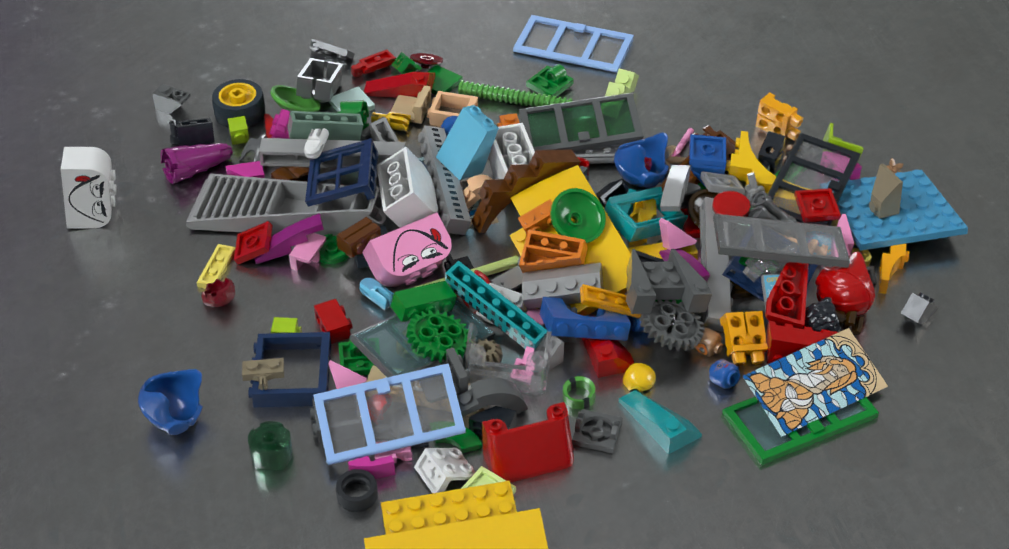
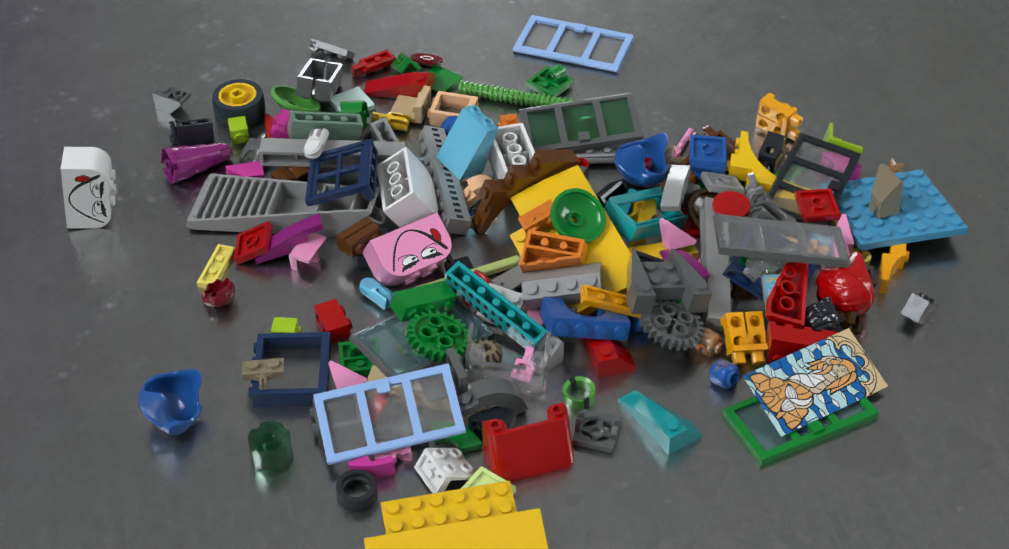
(330, 252): green tile -> none
(624, 83): yellowish green arch -> none
(639, 377): yellow hair -> none

